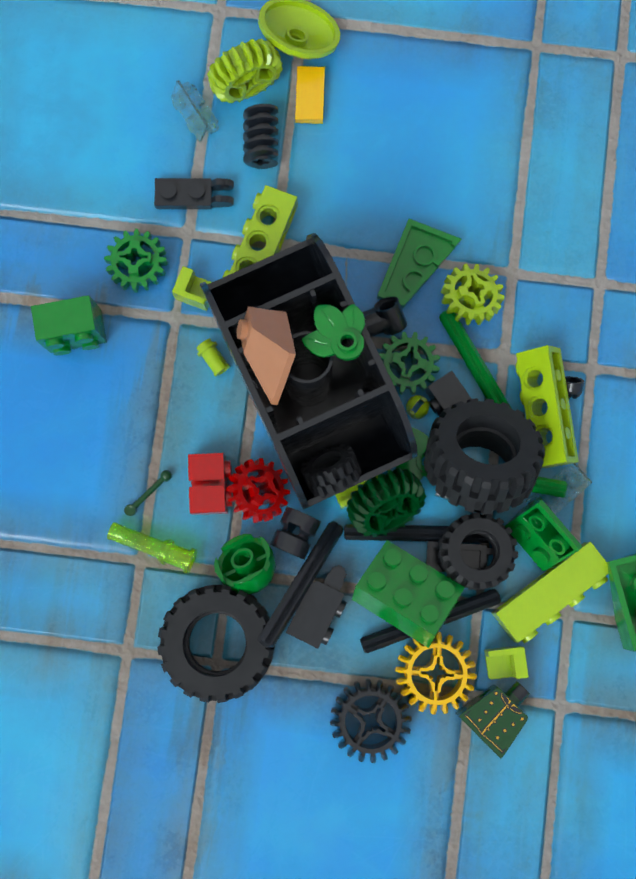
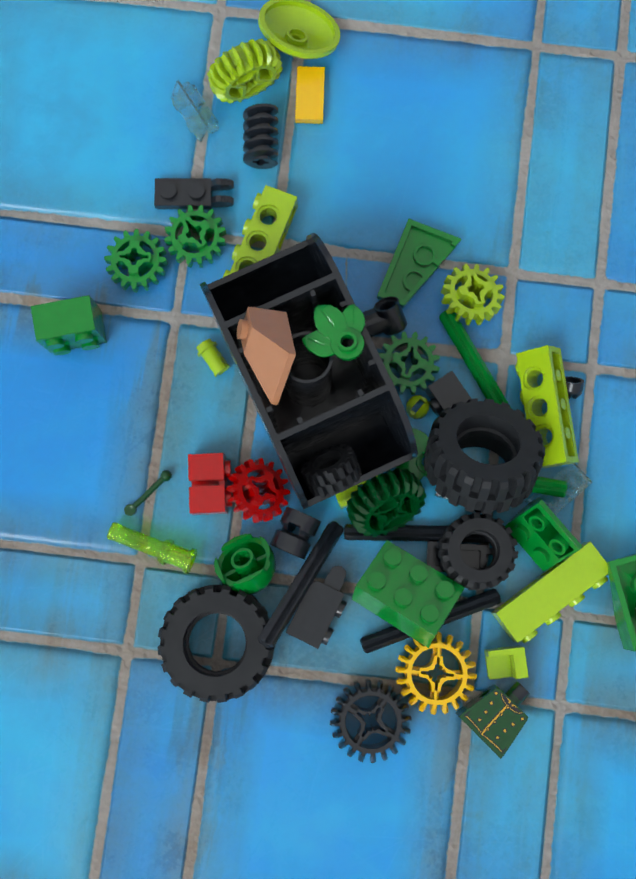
(188, 289): lime panel -> none
(204, 229): none -> green gear

